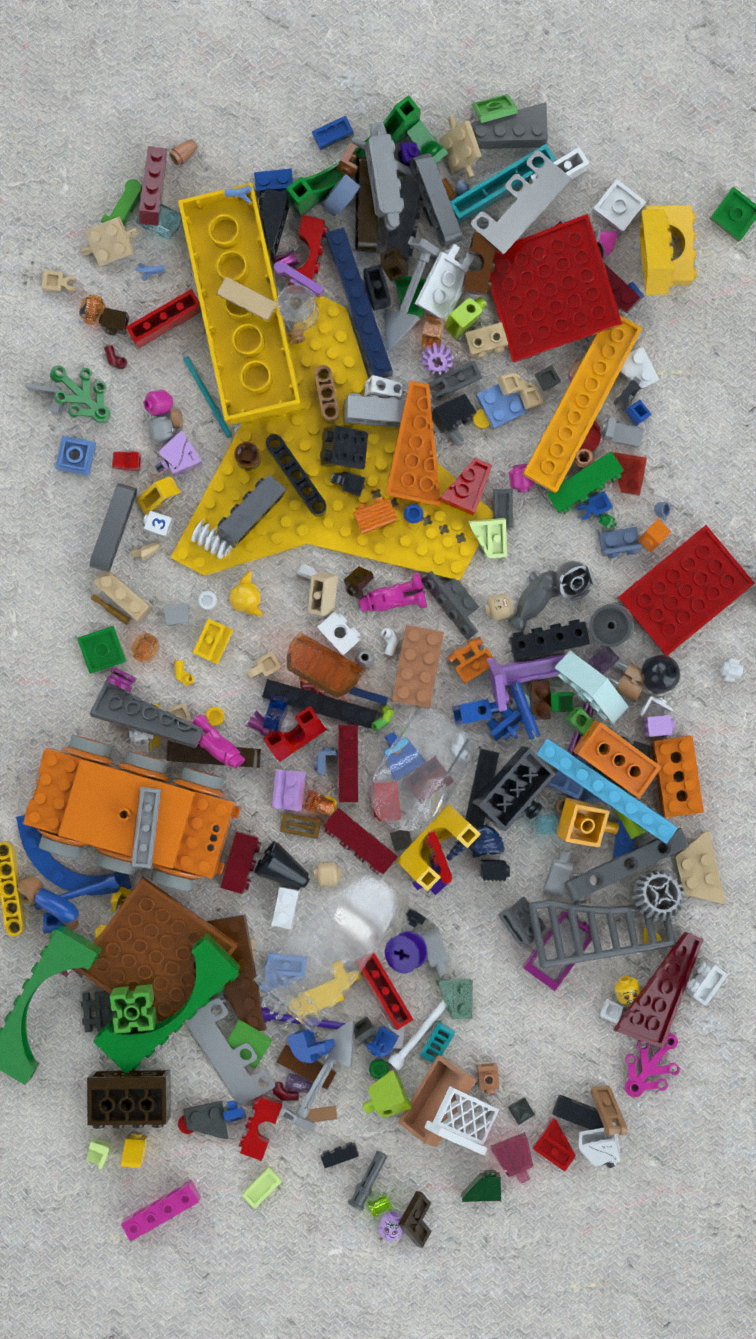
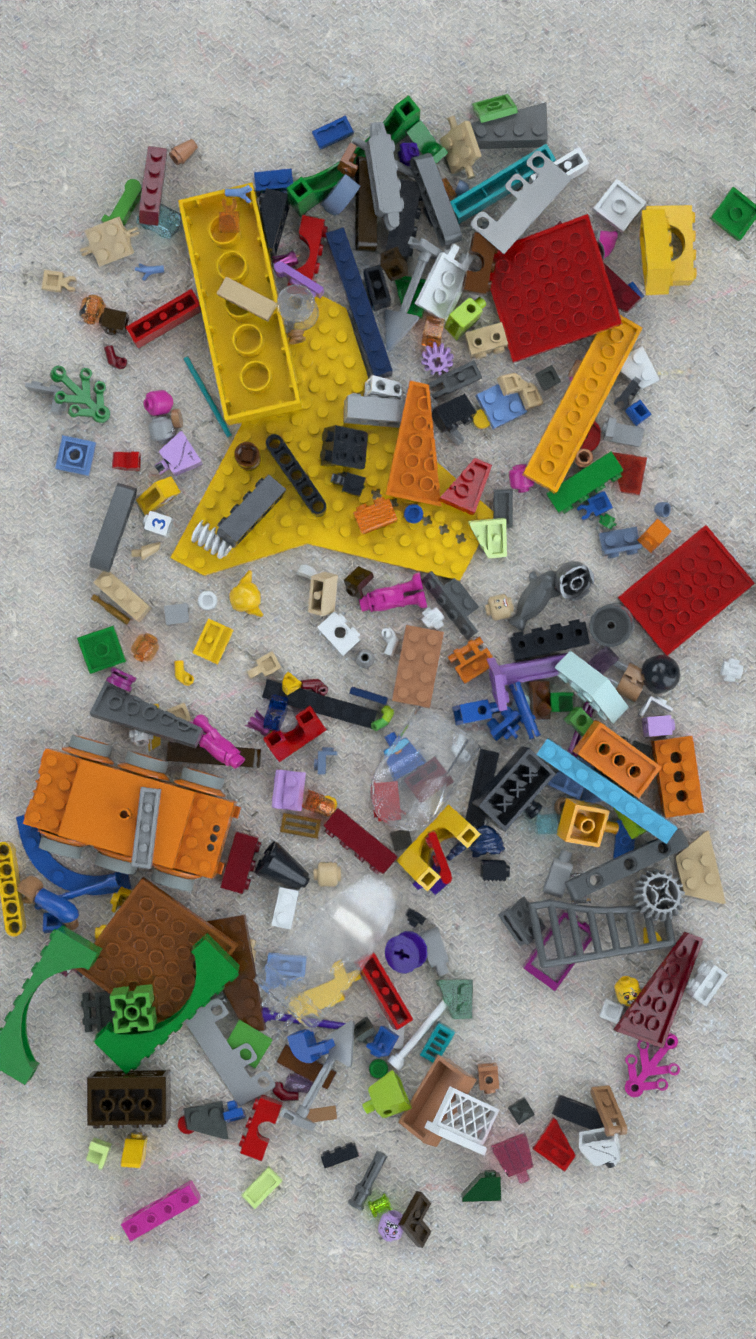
(215, 716): yellow tile -> none
(230, 219): none -> clear orange plate
(290, 683): none -> yellow tile
(322, 666): clear orange windscreen -> none
(327, 384): medium nougat beam -> none
(348, 763): dark red brick -> none
(432, 618): none -> white gear

